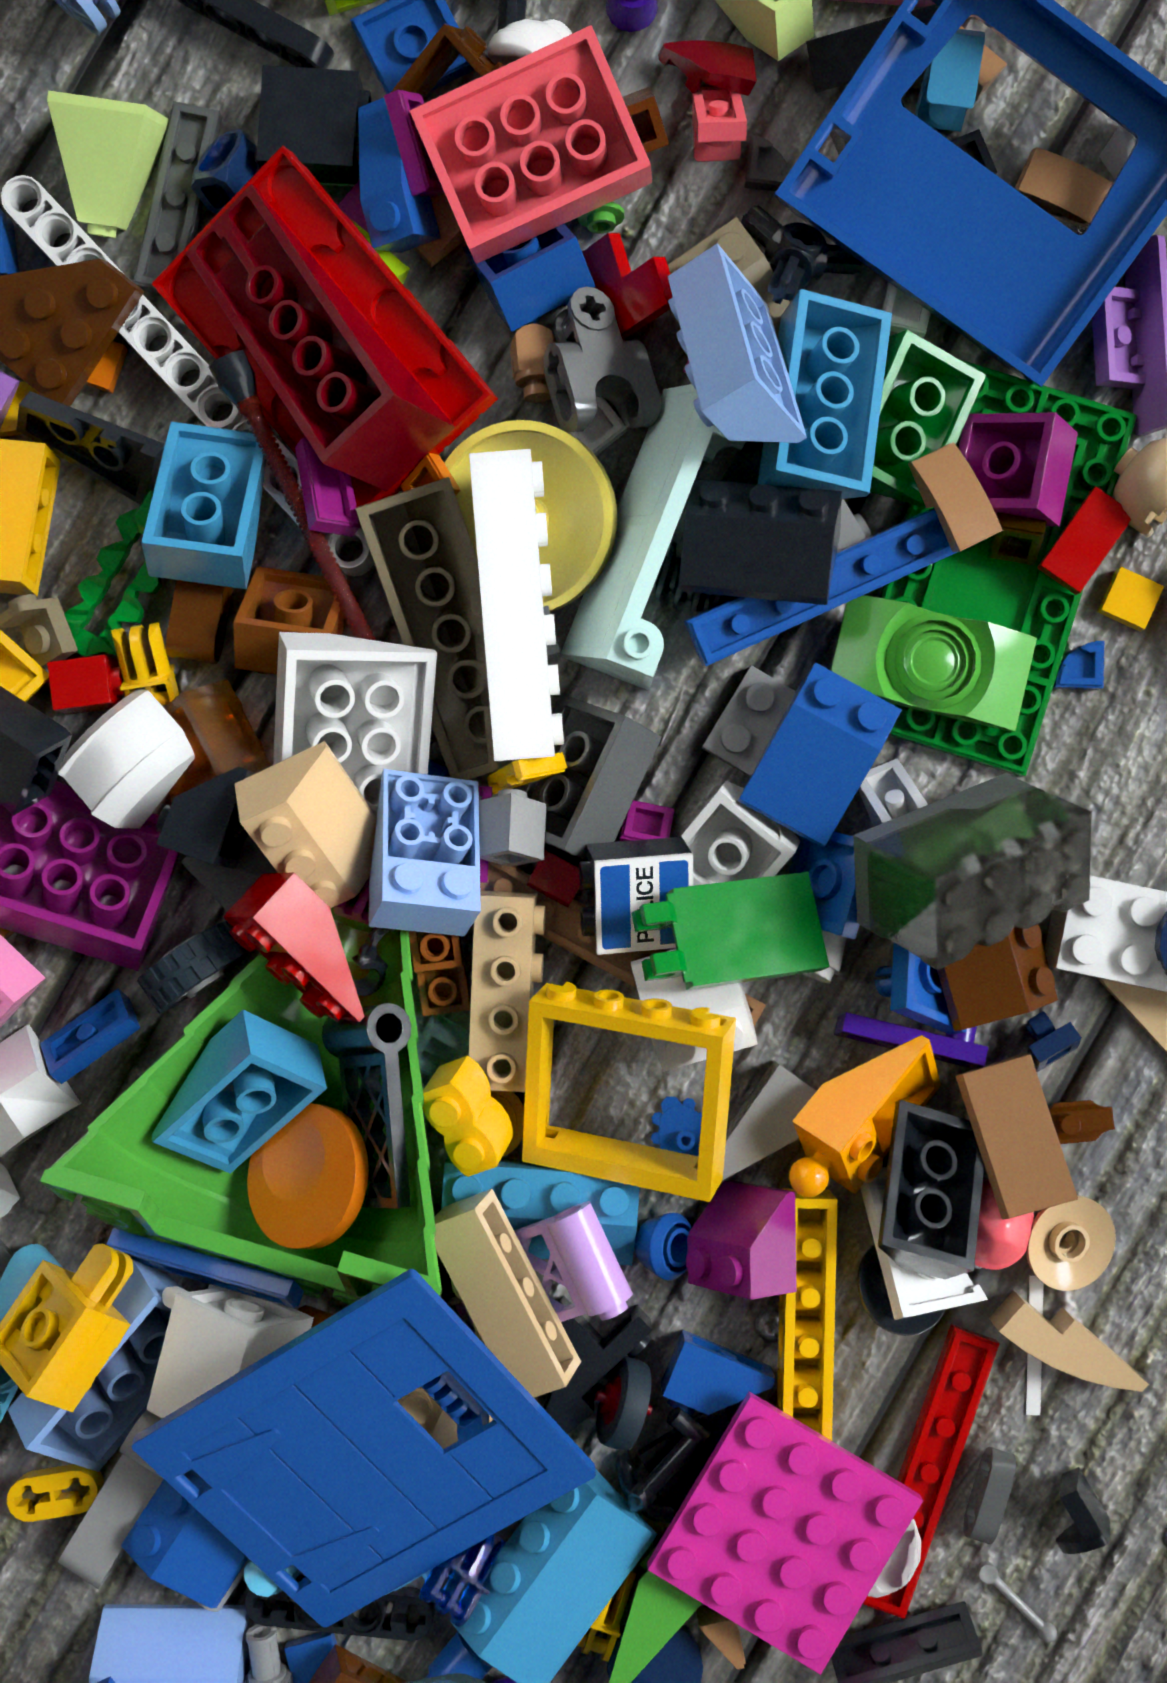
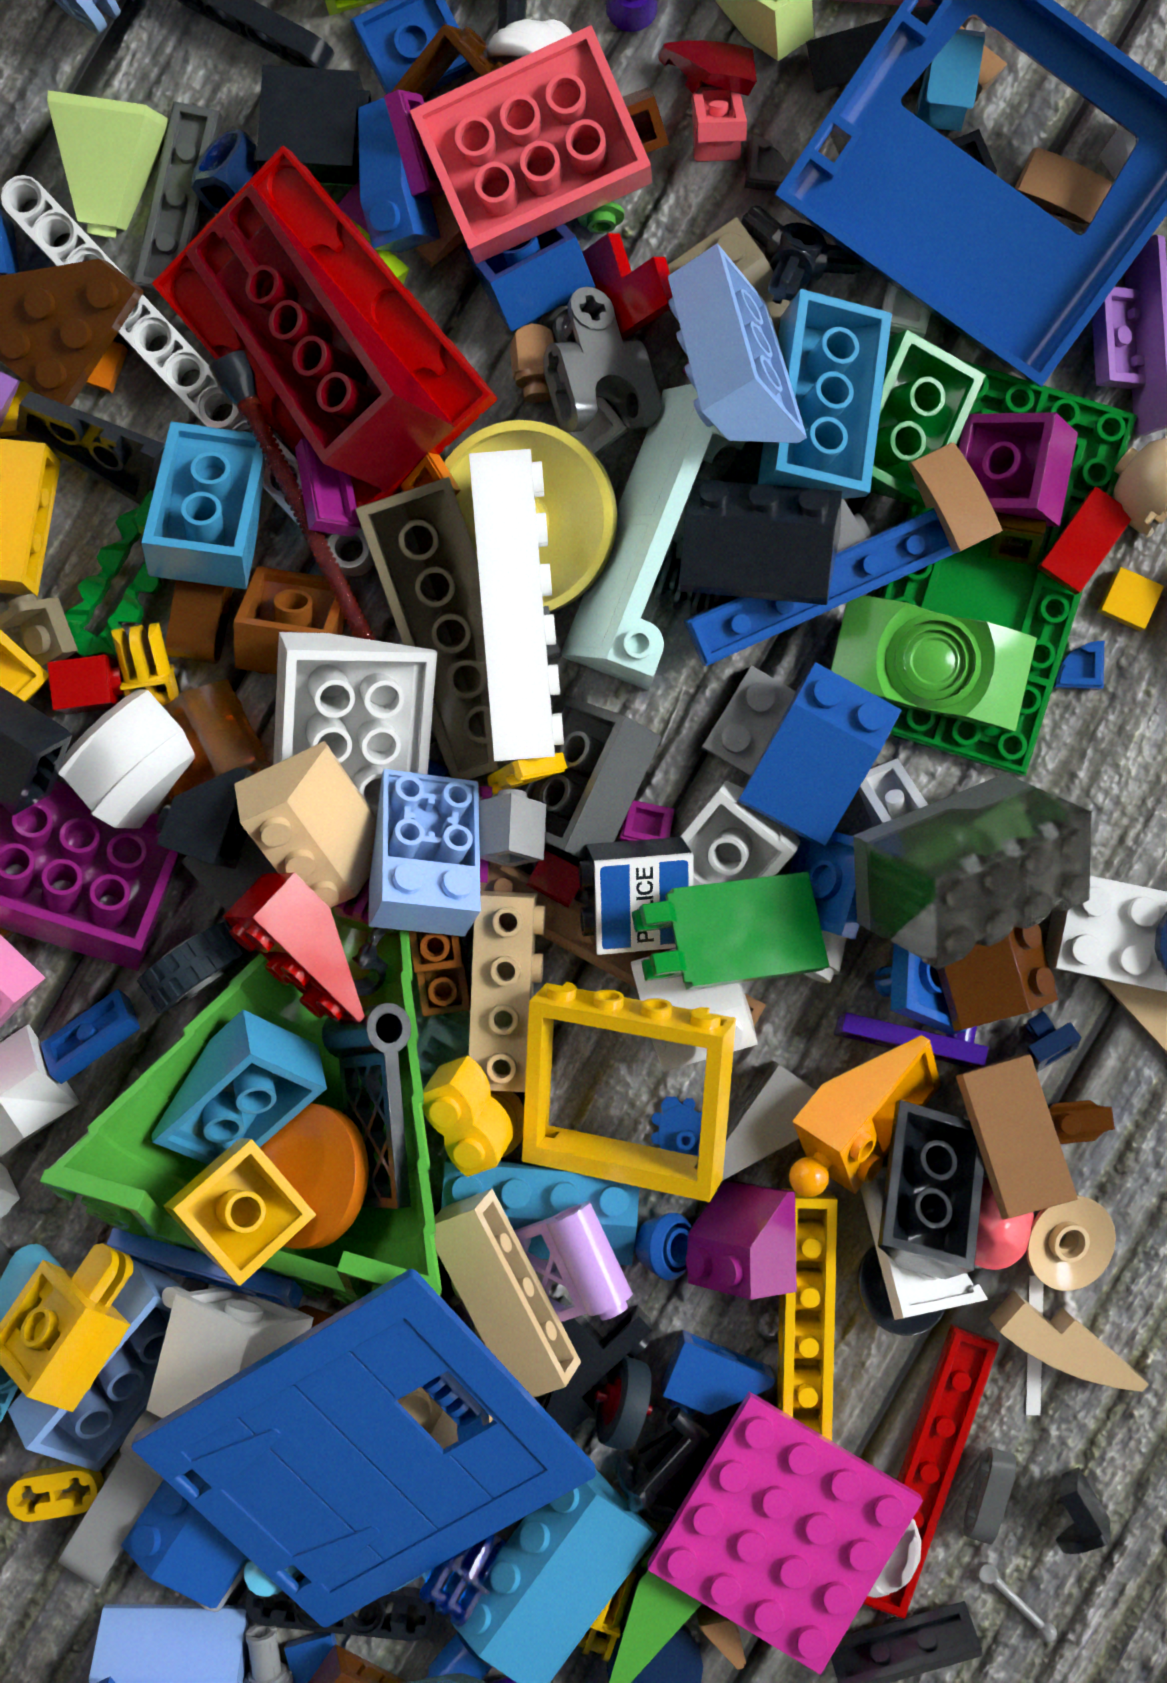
(240, 1210): none -> yellow slope

